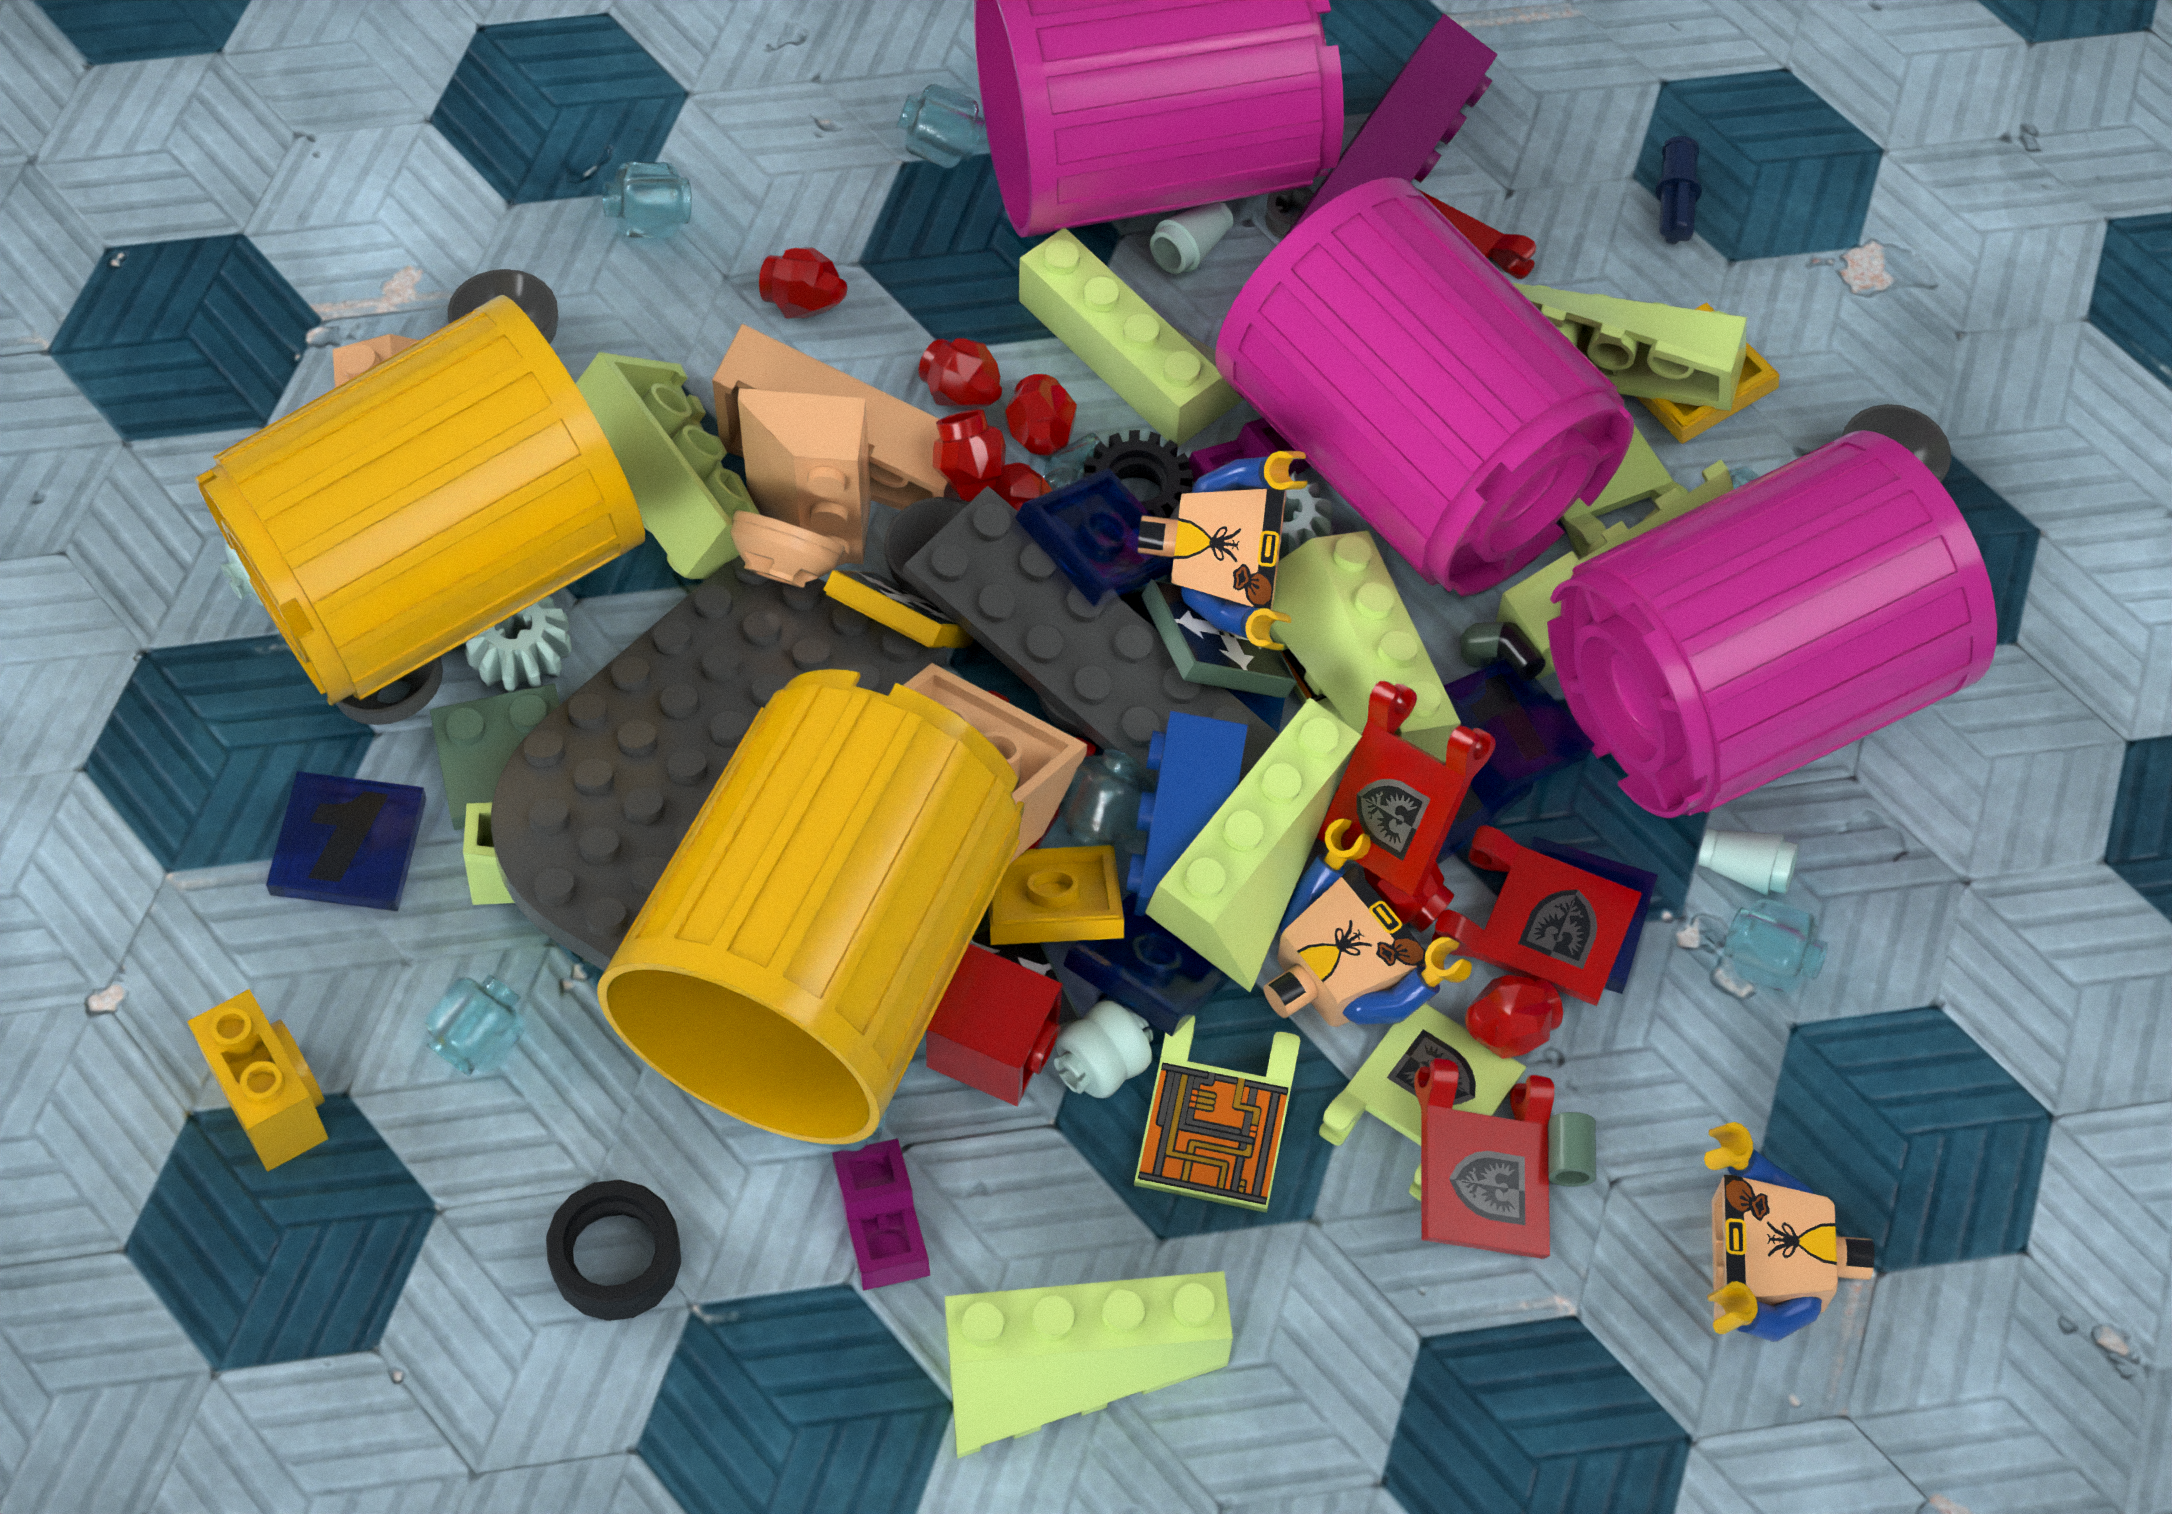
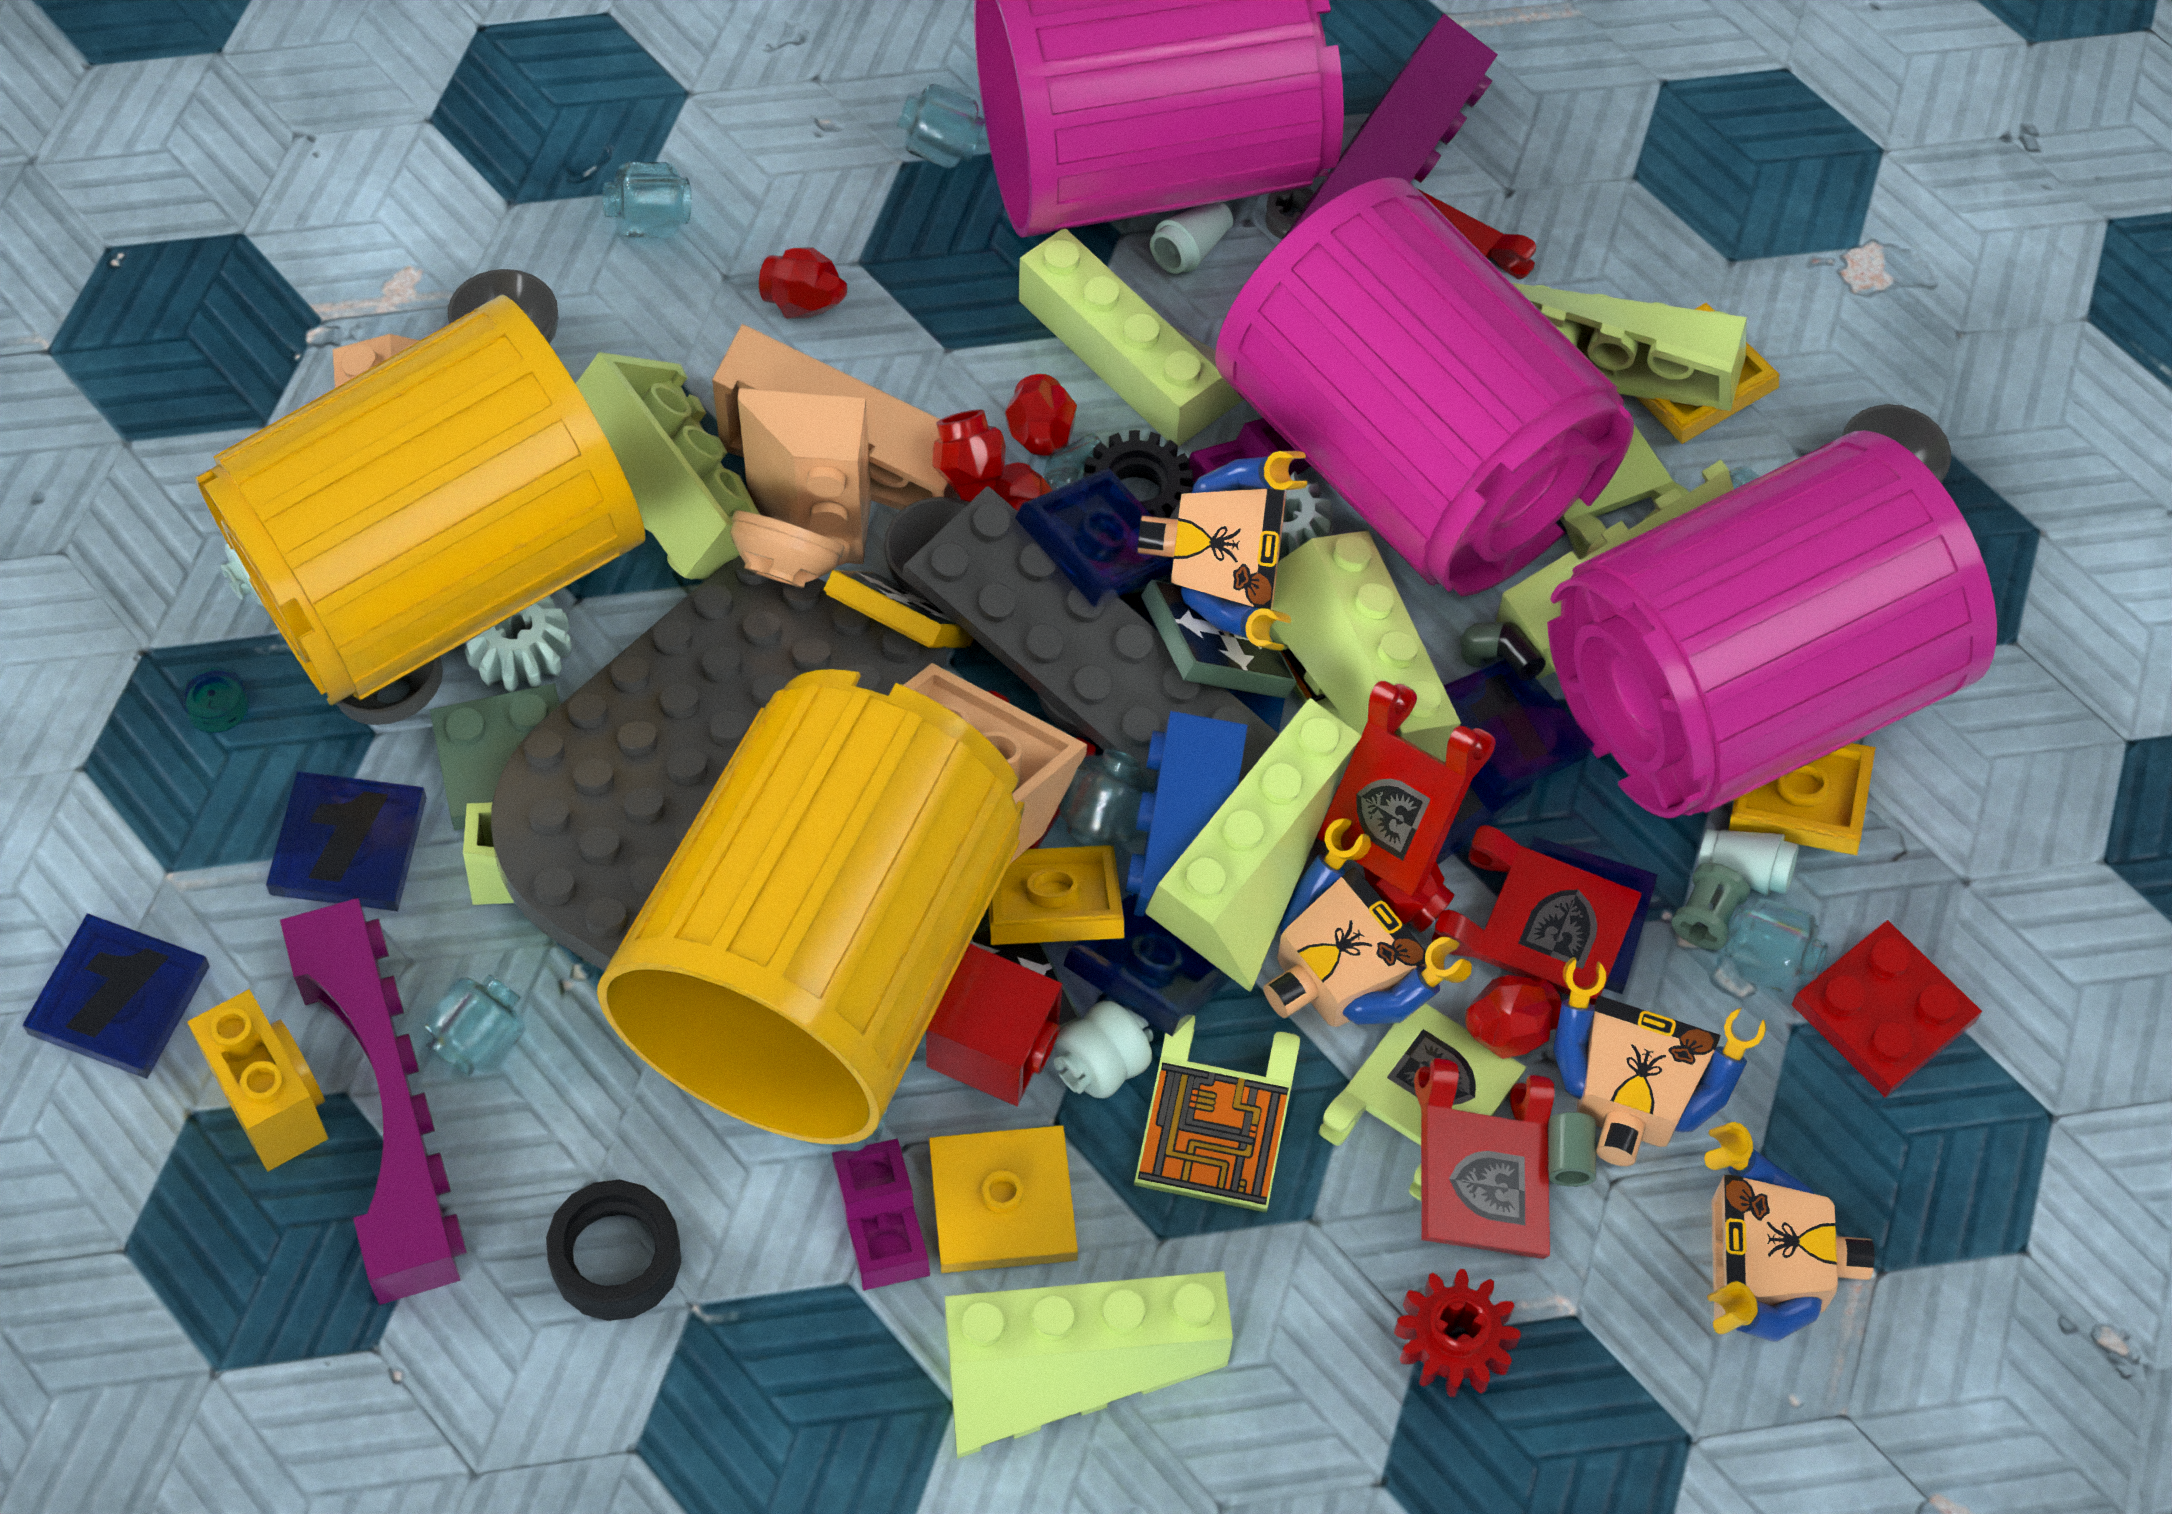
(116, 995): none -> clear blue tile
(214, 699): none -> tile
(404, 1233): none -> magenta arch
(960, 374): red rock -> none
(1002, 1199): none -> yellow plate
(1441, 1313): none -> red gear
(1642, 1070): none -> torso
(1678, 189): dark blue axle -> none
(1715, 930): none -> sand green bush
(1815, 804): none -> yellow plate
(1886, 1008): none -> red plate

